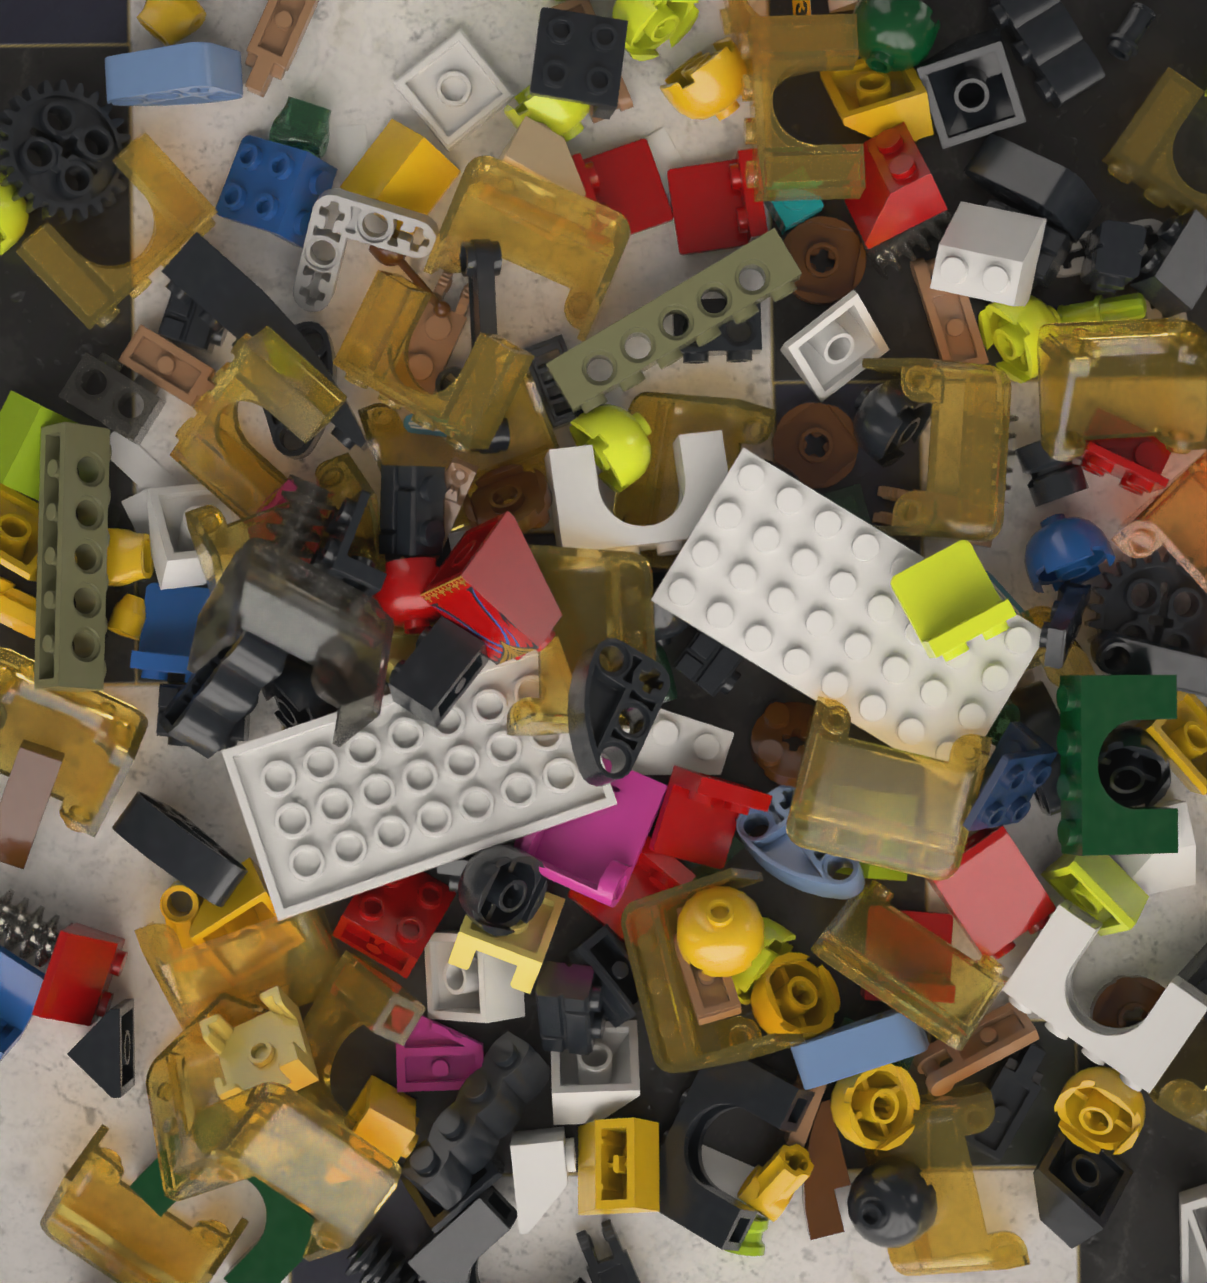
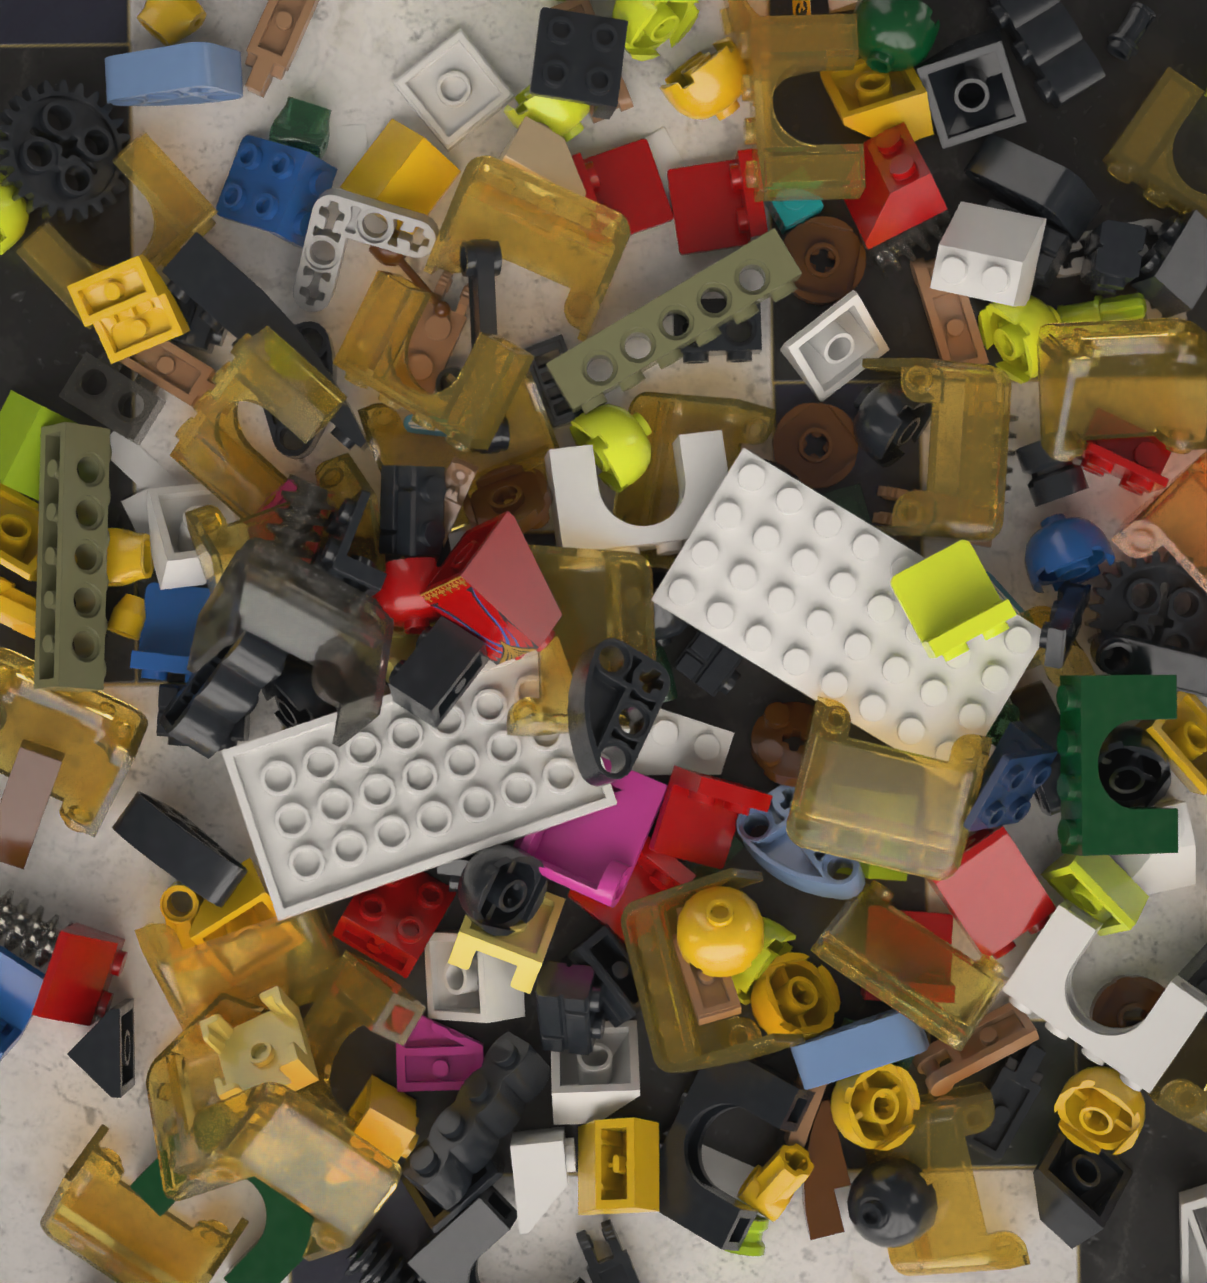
(128, 308): none -> yellow slope

